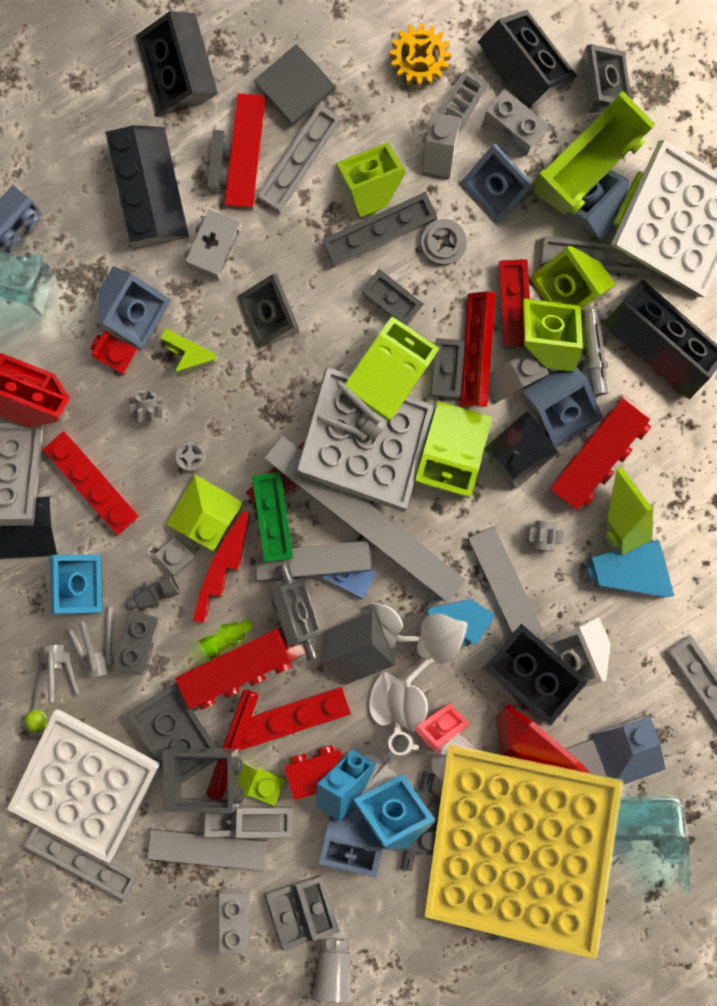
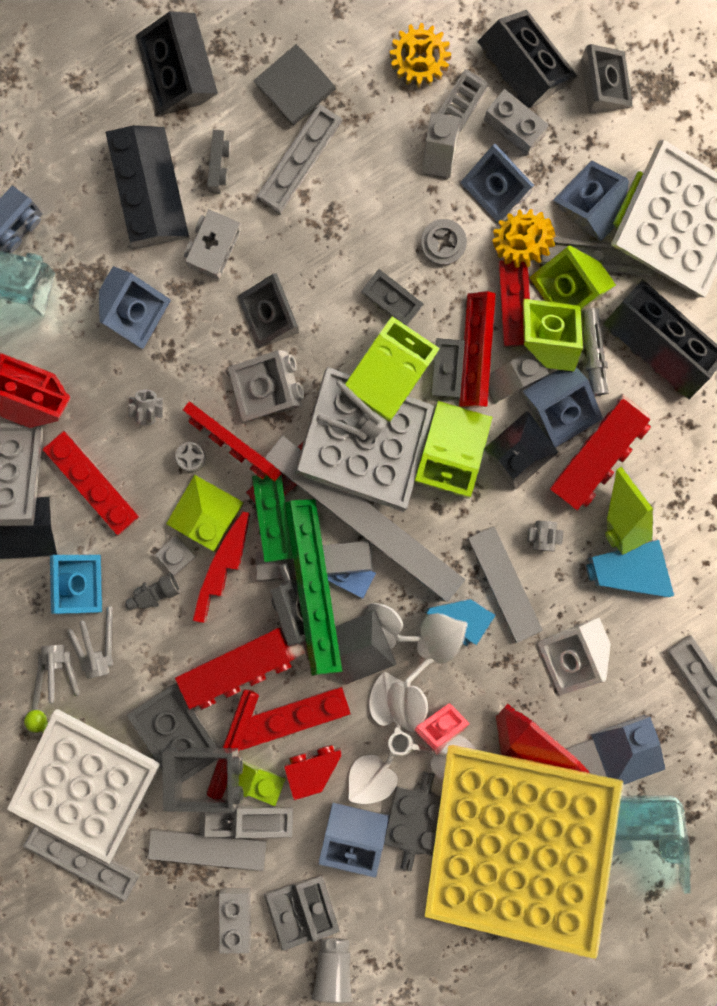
(113, 352): red bracket -> none
(138, 642): dark grey brick -> none
(194, 356): lime slope -> none
(231, 634): clear neon green piece -> none
(239, 449): none -> red plate
(245, 151): red tile -> none
(266, 385): none -> light grey plate
(313, 587): none -> green plate
(344, 784): dark azure slope -> none
(372, 178): lime slope -> none
(379, 229): dark grey plate -> none
(395, 813): dark azure slope -> none
(524, 238): none -> yellow gear
(534, 675): black slope -> none
(593, 155): lime windscreen -> none

